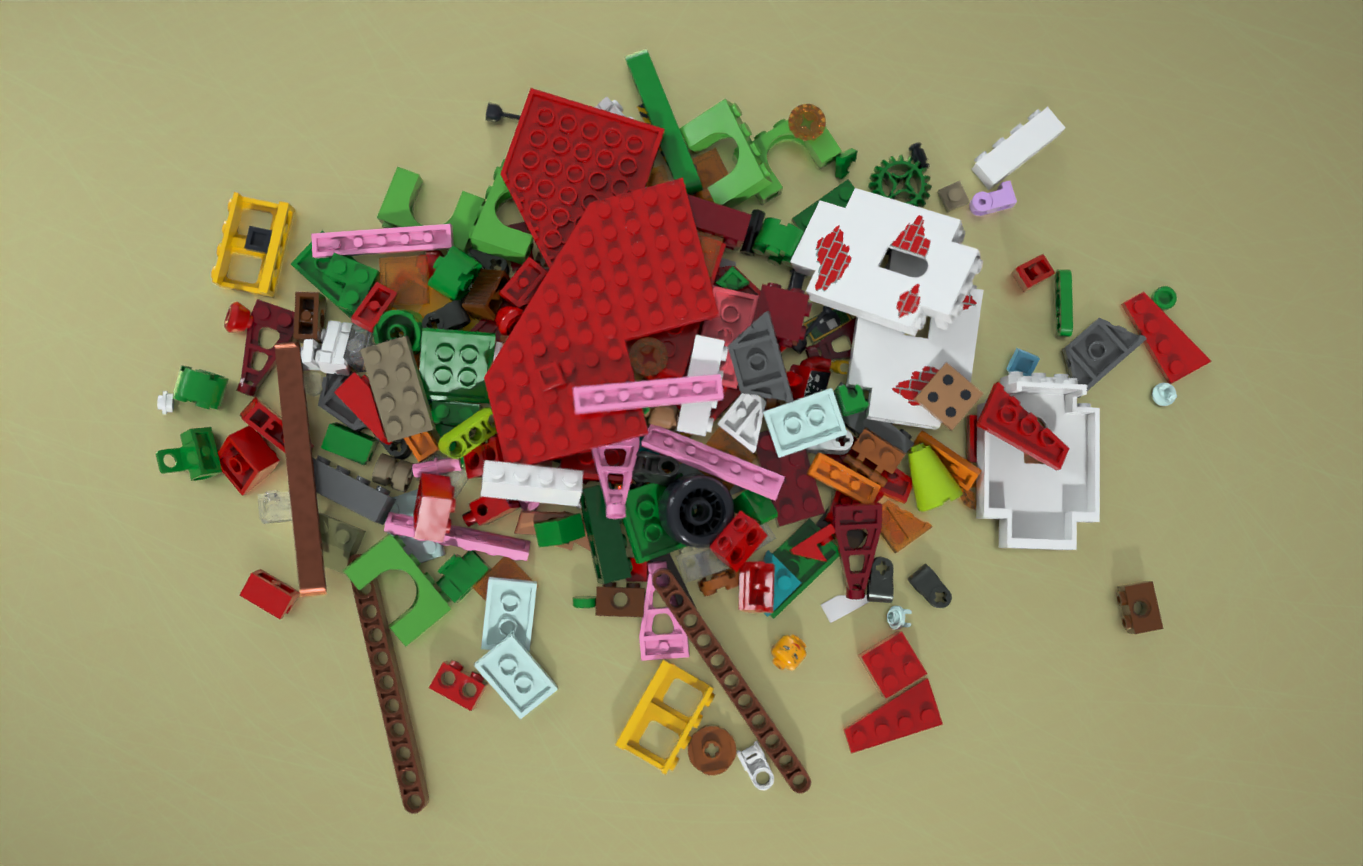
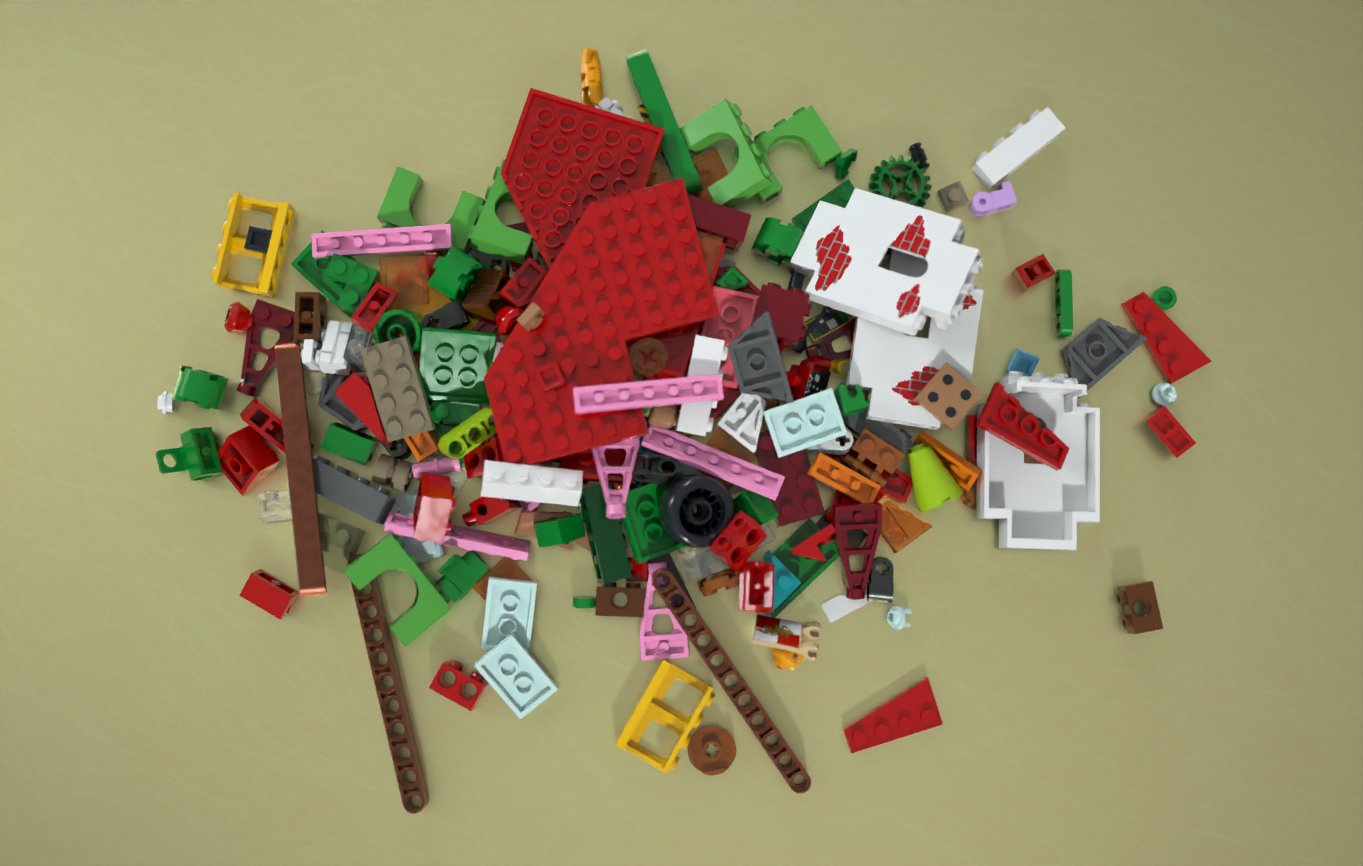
(495, 113): black hinge -> none
(531, 317): none -> medium nougat plate
(591, 77): none -> light orange hinge
(754, 226): black axle -> none
(756, 764): white piece -> none
(786, 635): none -> flag
(812, 113): clear orange gear -> none
(892, 664): red brick -> none
(927, 584): pearl dark grey piece -> none
(1170, 431): none -> red hinge

